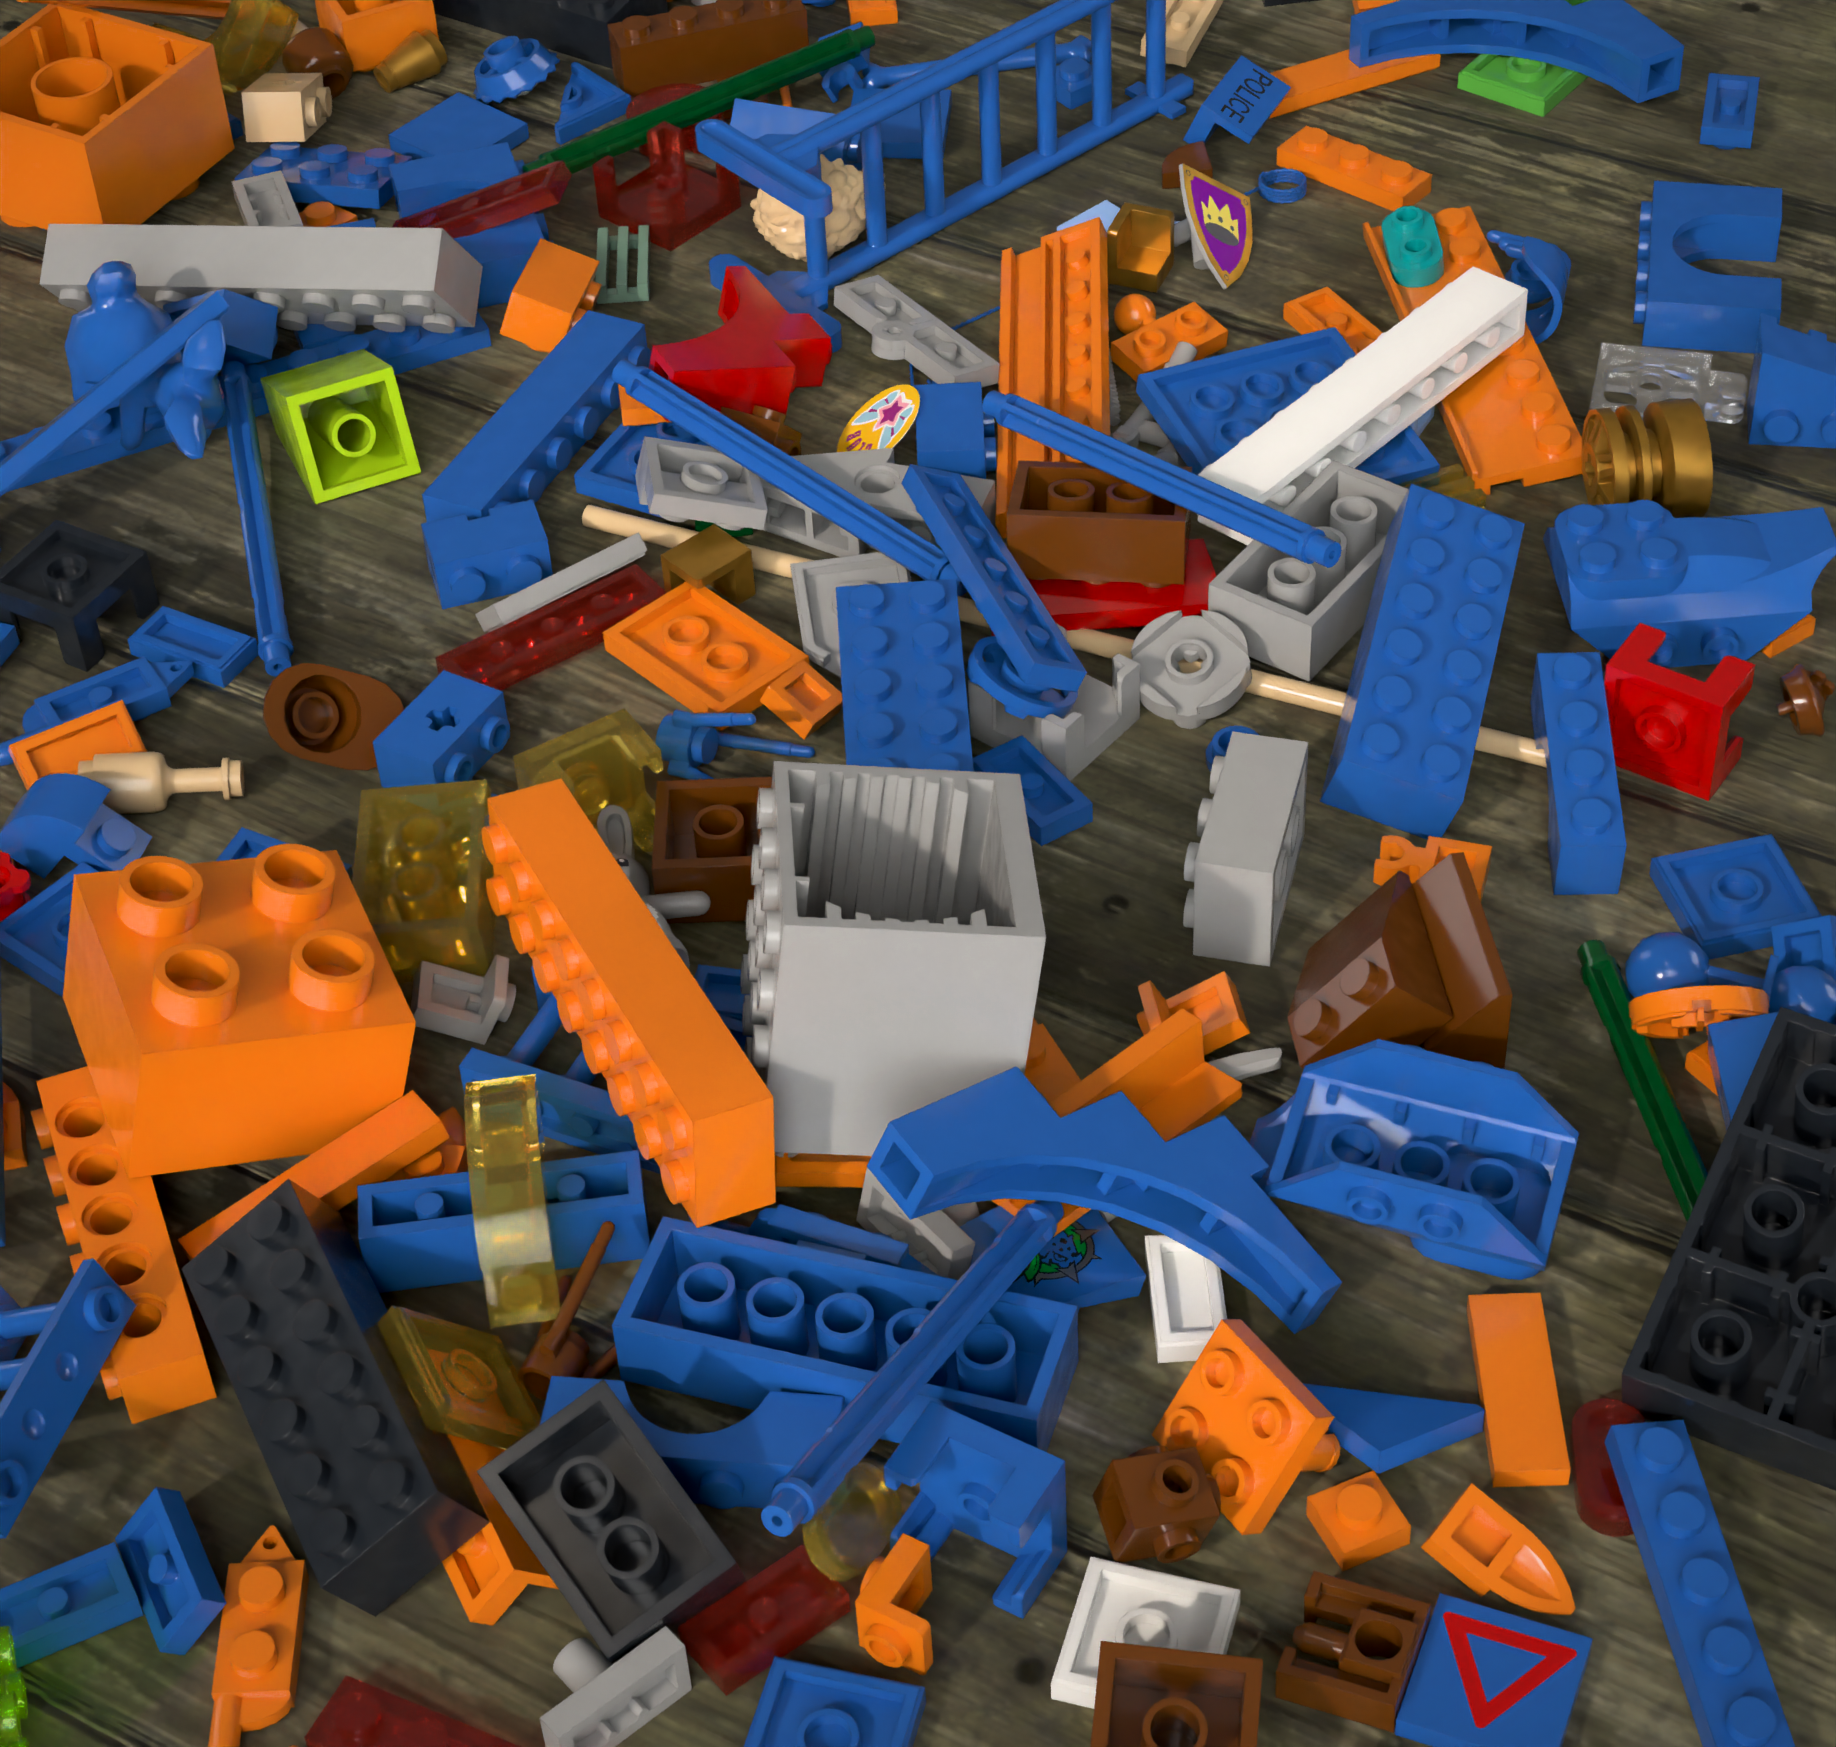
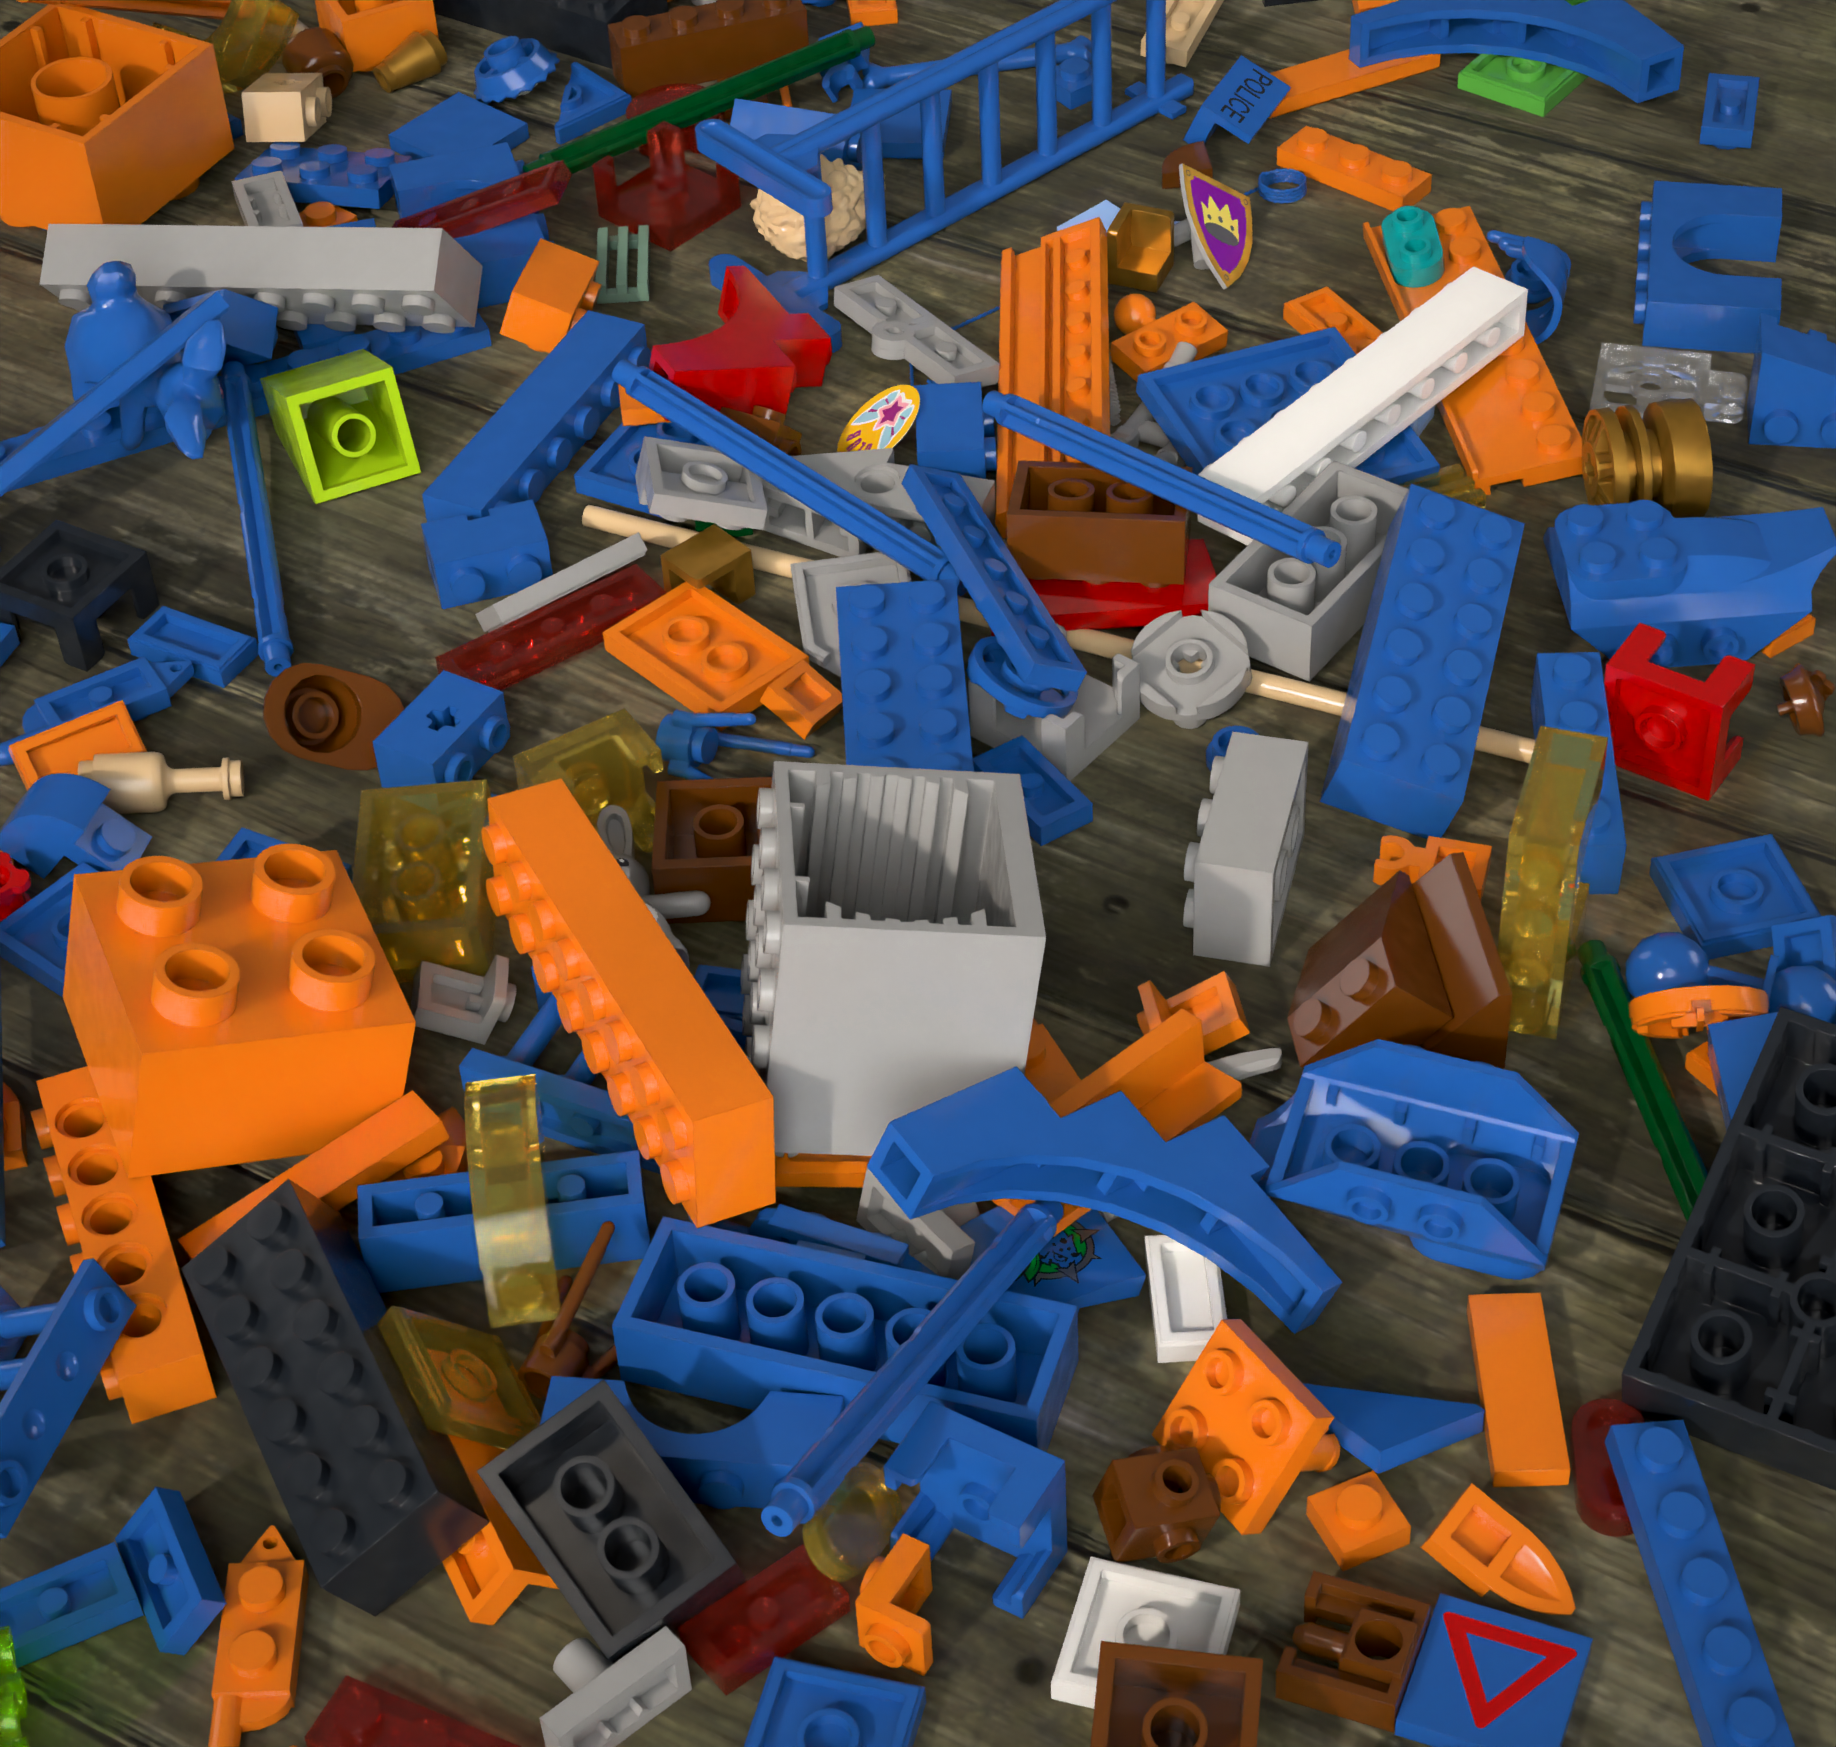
(1542, 885): none -> clear yellow arch

